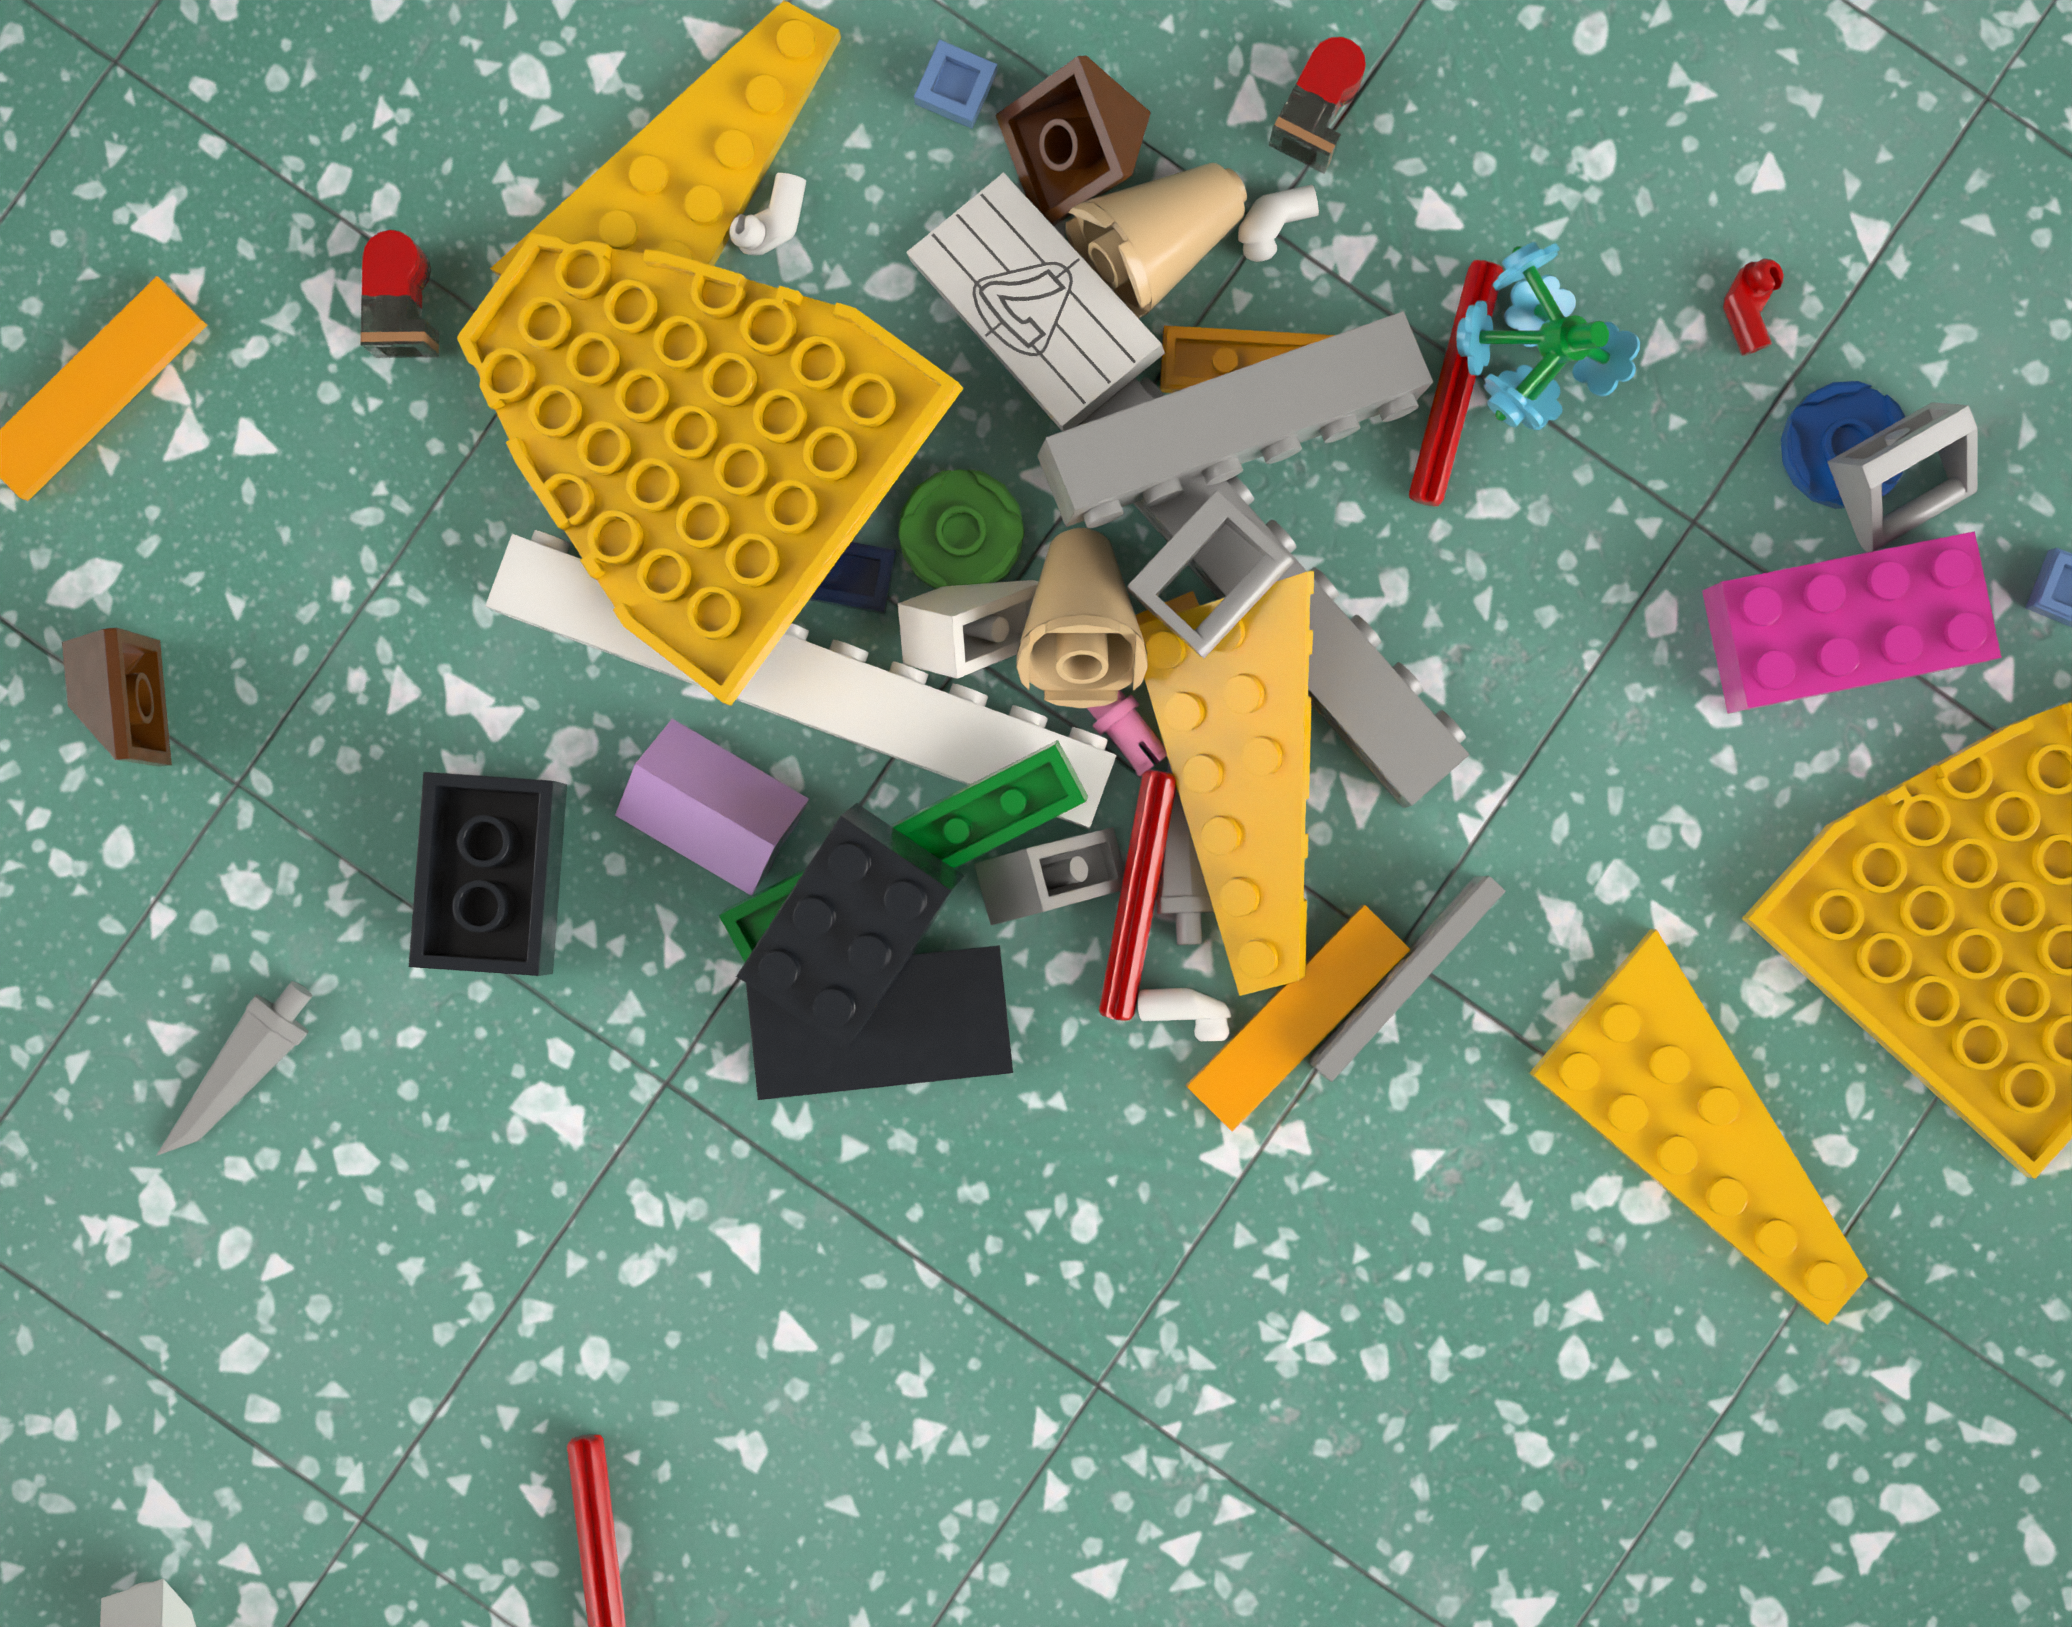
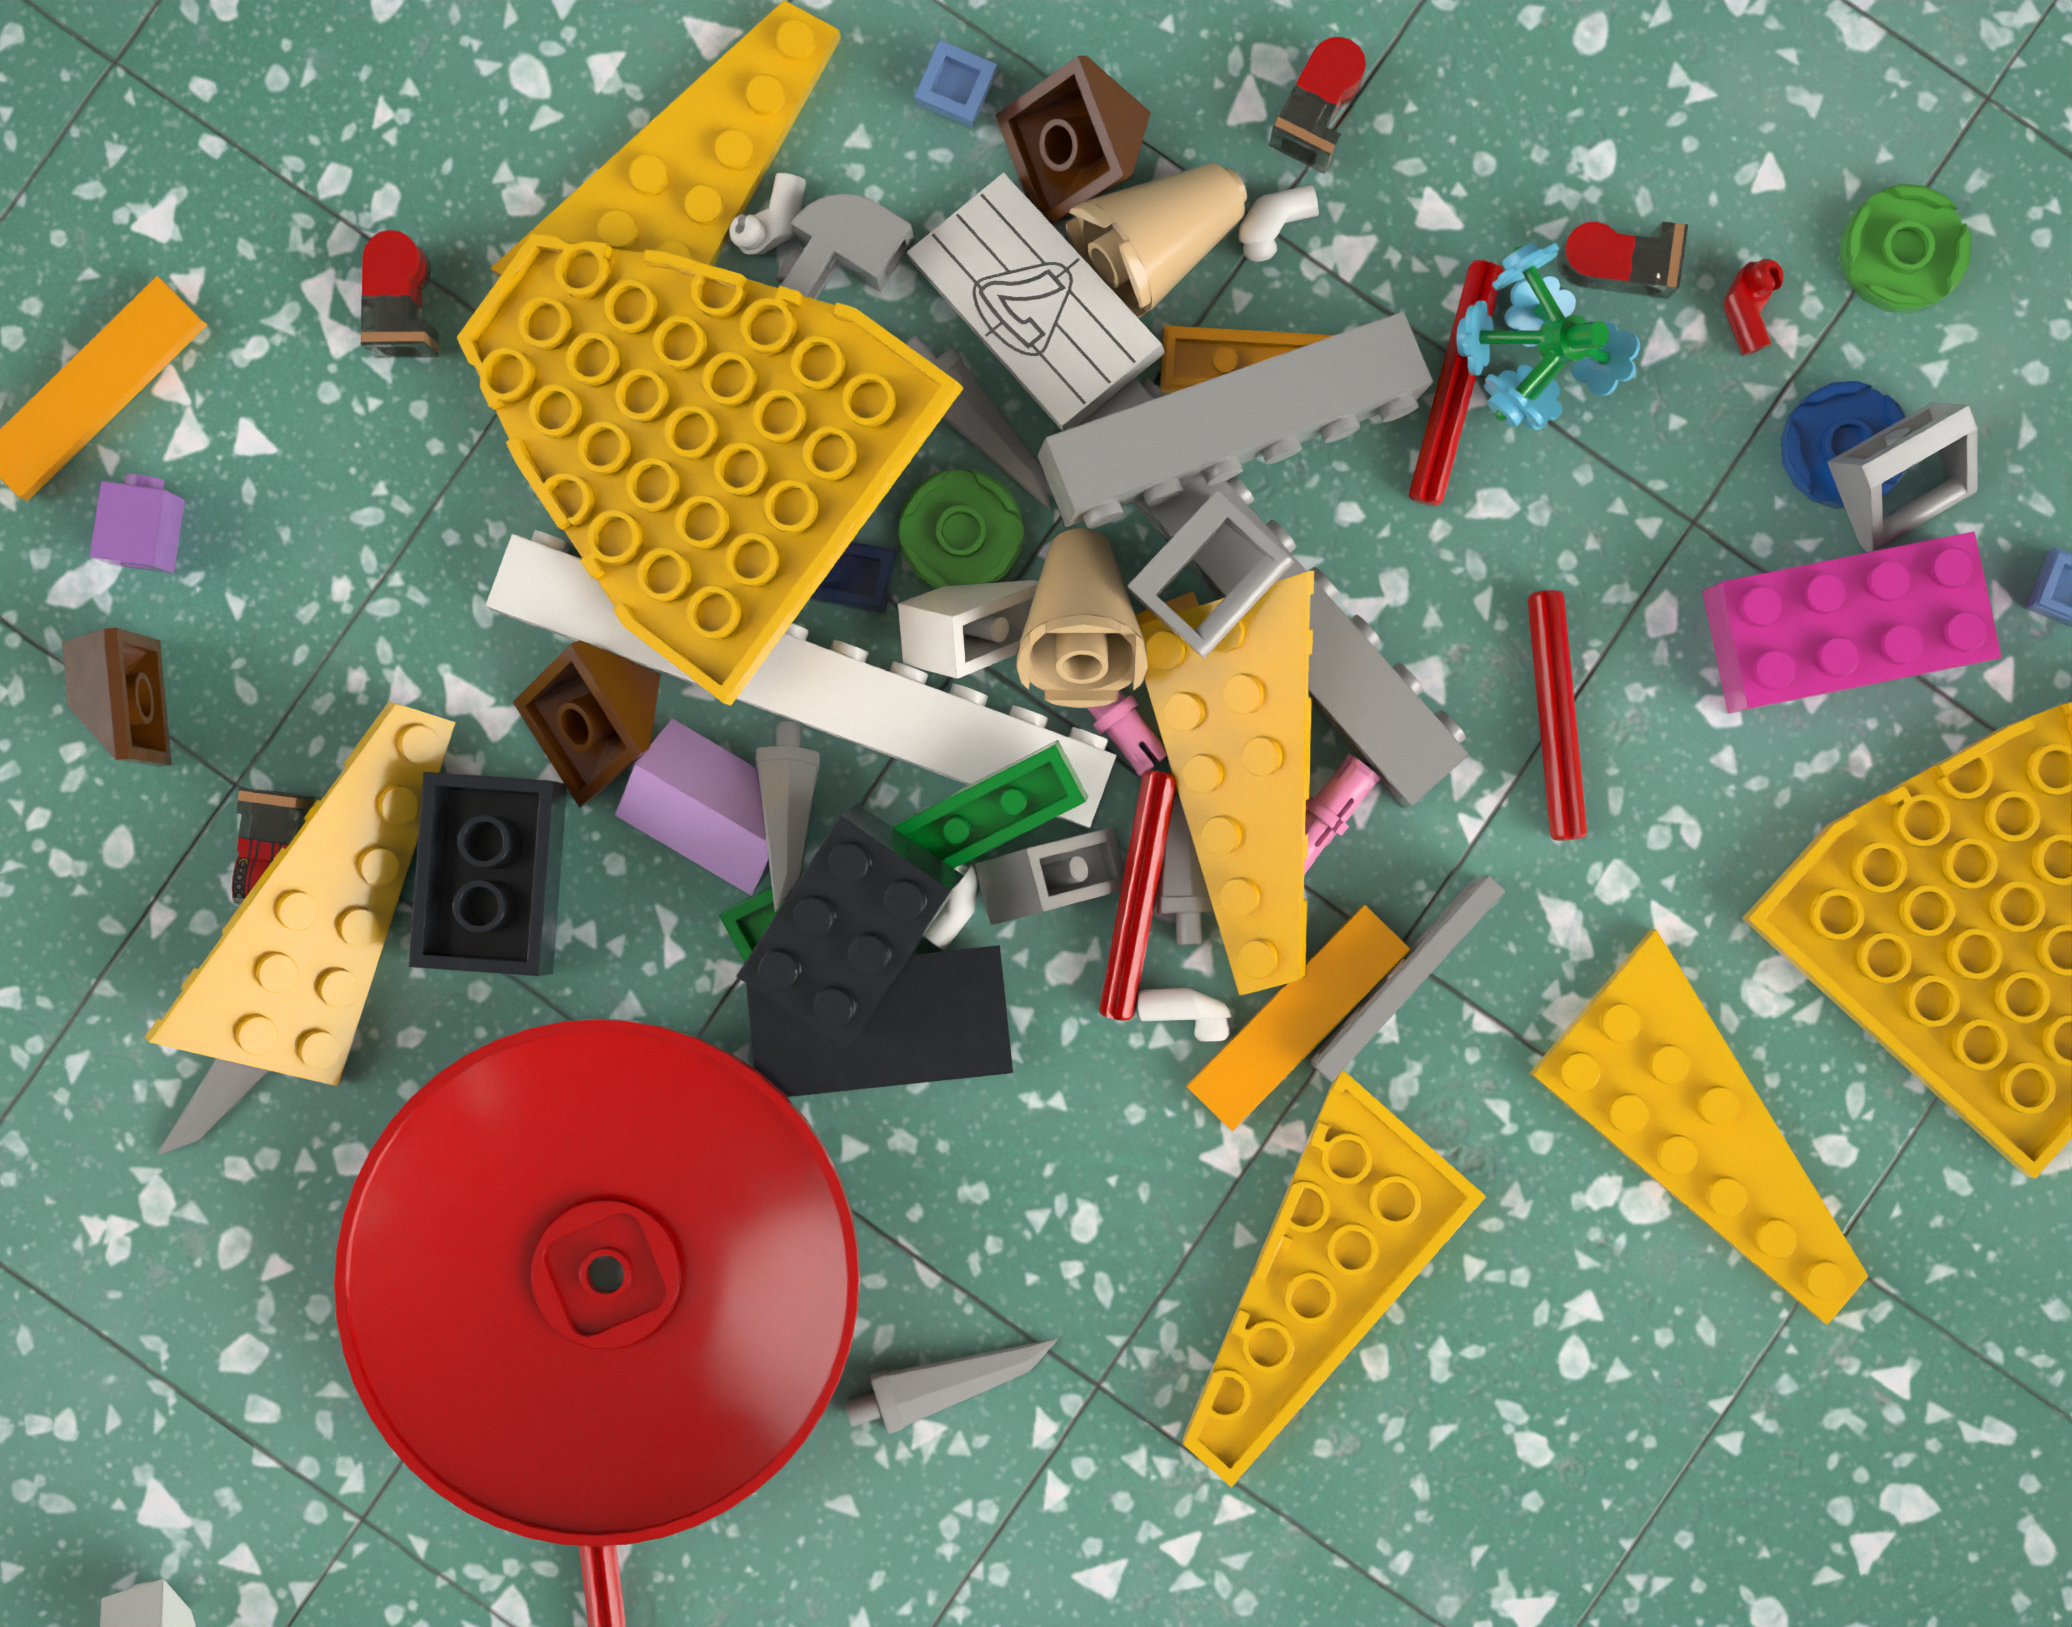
(137, 524): none -> medium lavender brick
(266, 826): none -> leg
(310, 933): none -> yellow wing
(500, 1354): none -> red dish
(591, 716): none -> reddish brown slope
(787, 796): none -> light grey bar
(846, 234): none -> light grey brick
(925, 1389): none -> light grey bar
(956, 910): none -> white arm
(984, 425): none -> light grey bar
(1335, 804): none -> bright pink pin
(1343, 1247): none -> yellow wing
(1557, 715): none -> red axle
(1624, 263): none -> leg
(1905, 248): none -> bright green tile

